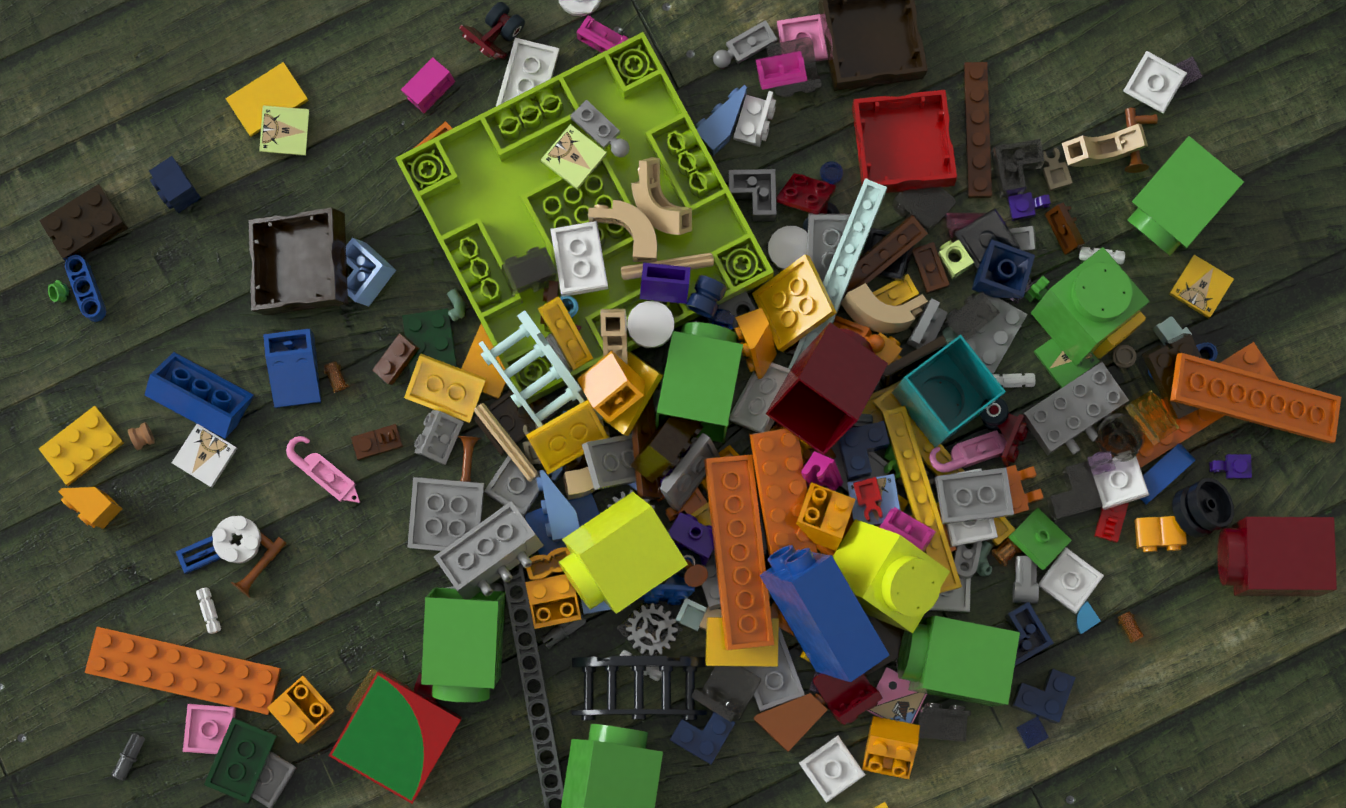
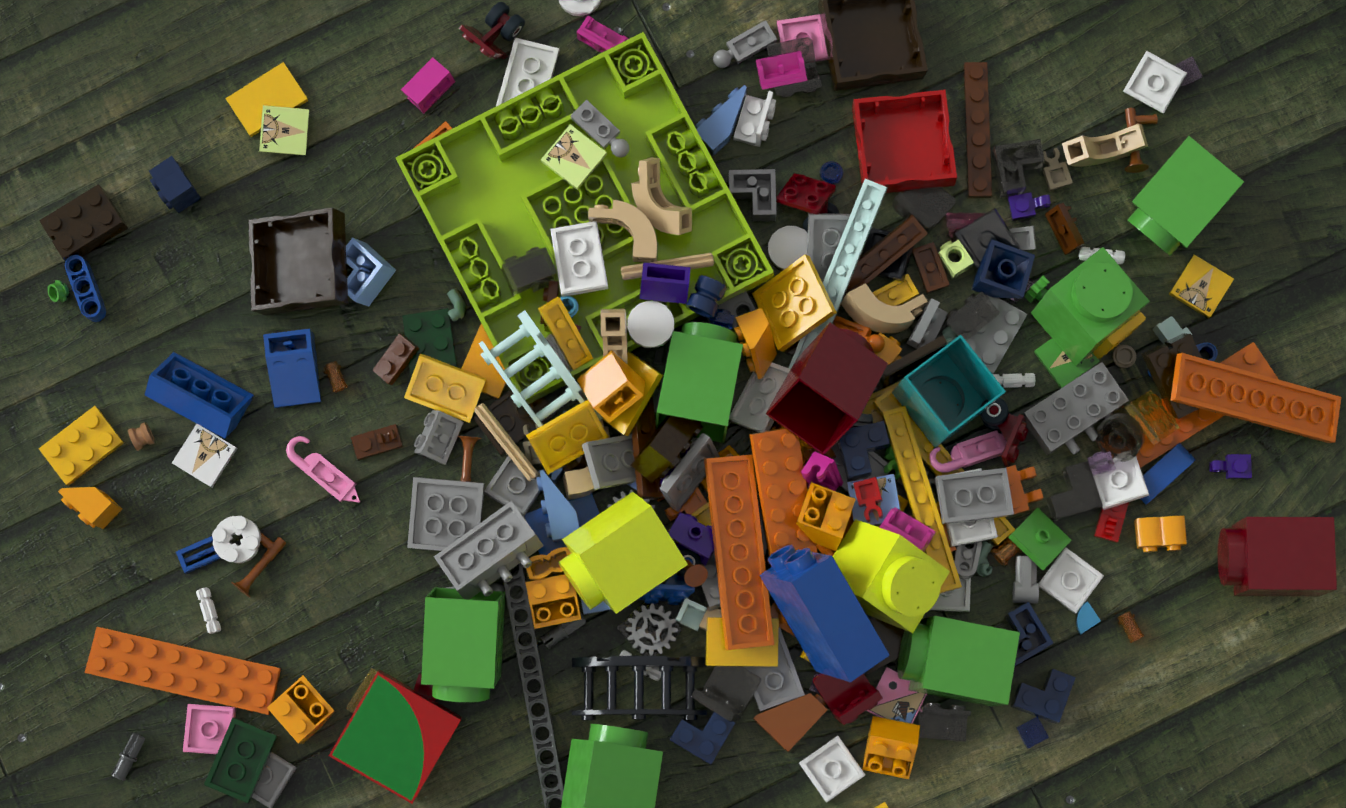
(1203, 507): black wheel -> none

